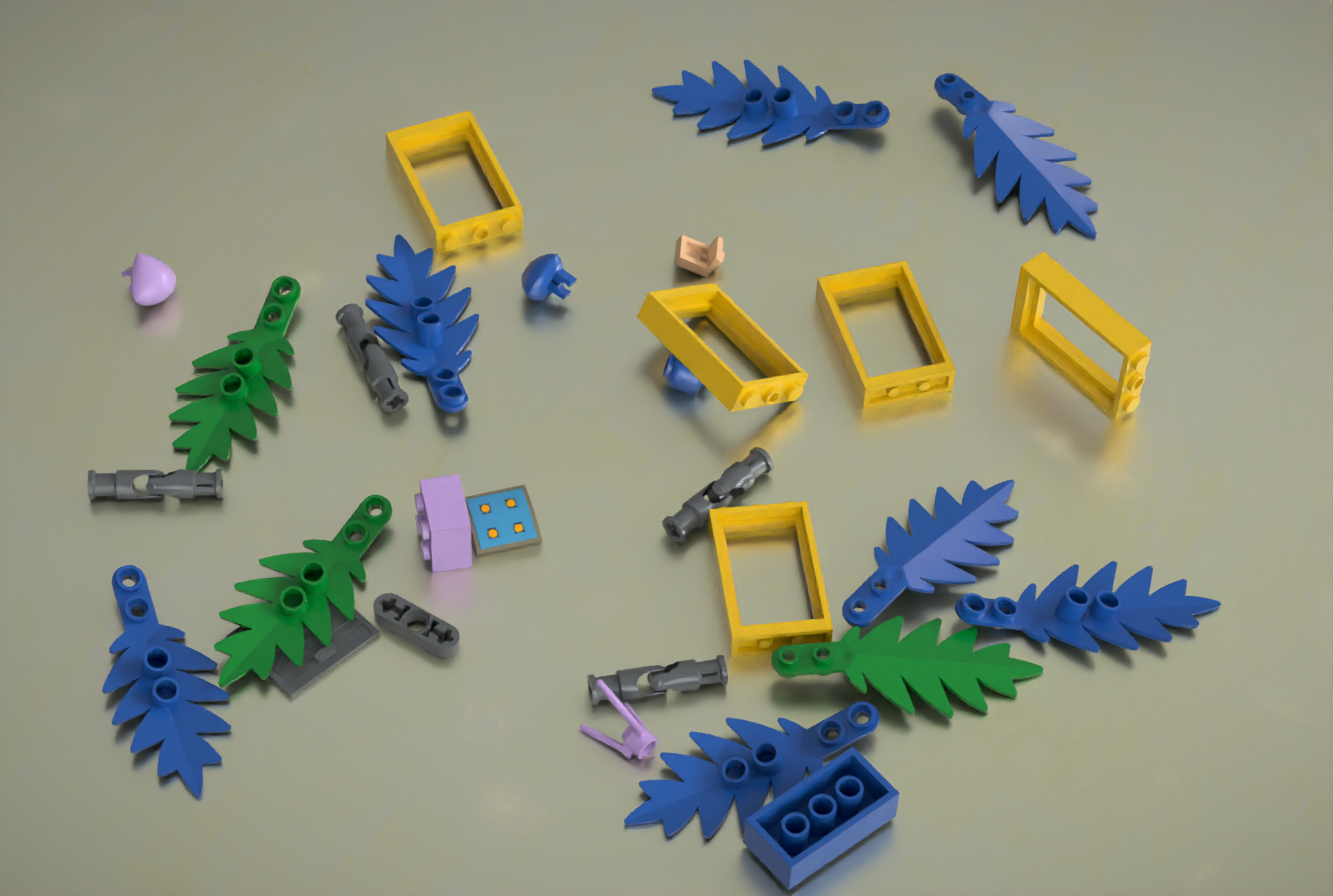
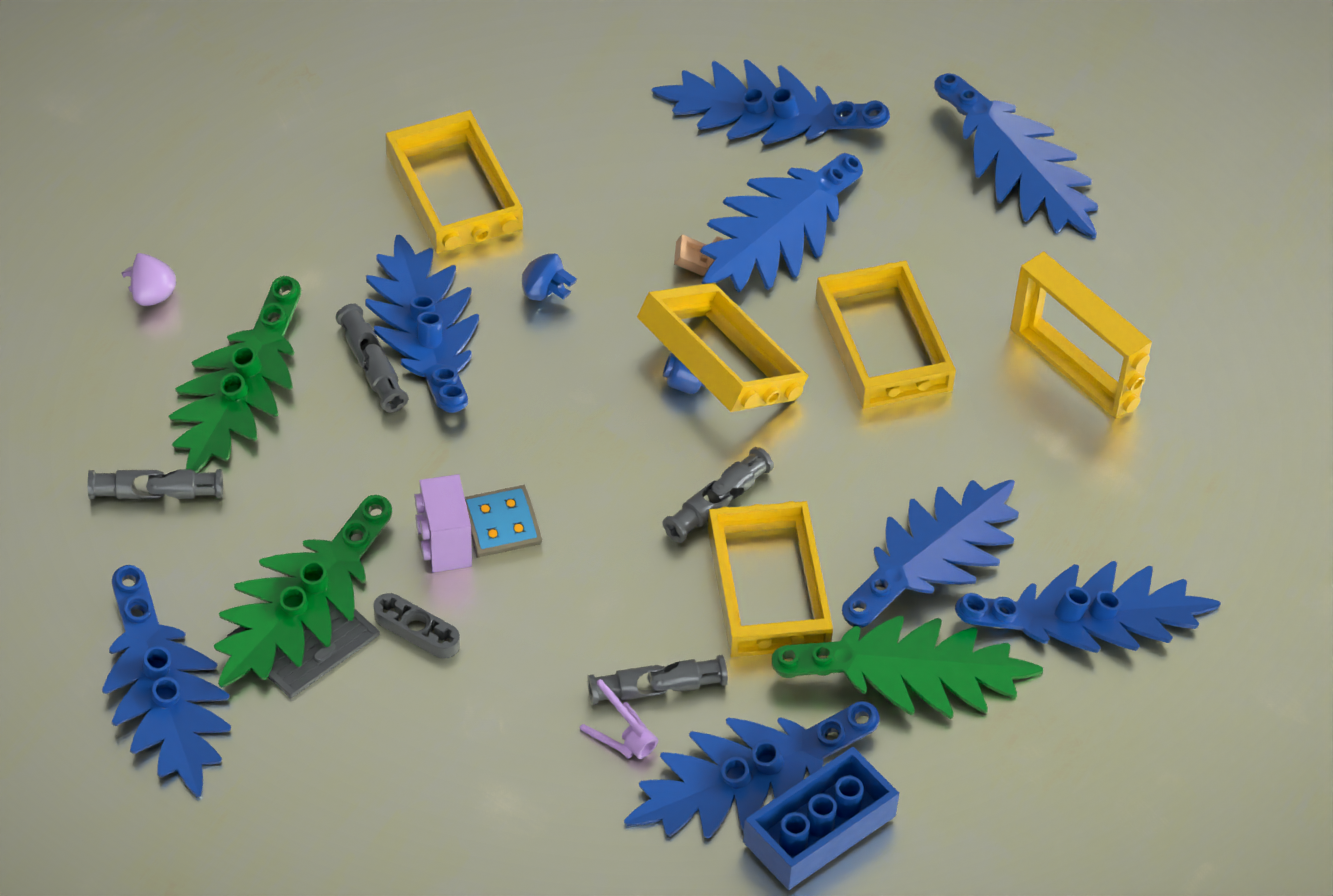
(778, 222): none -> blue plant

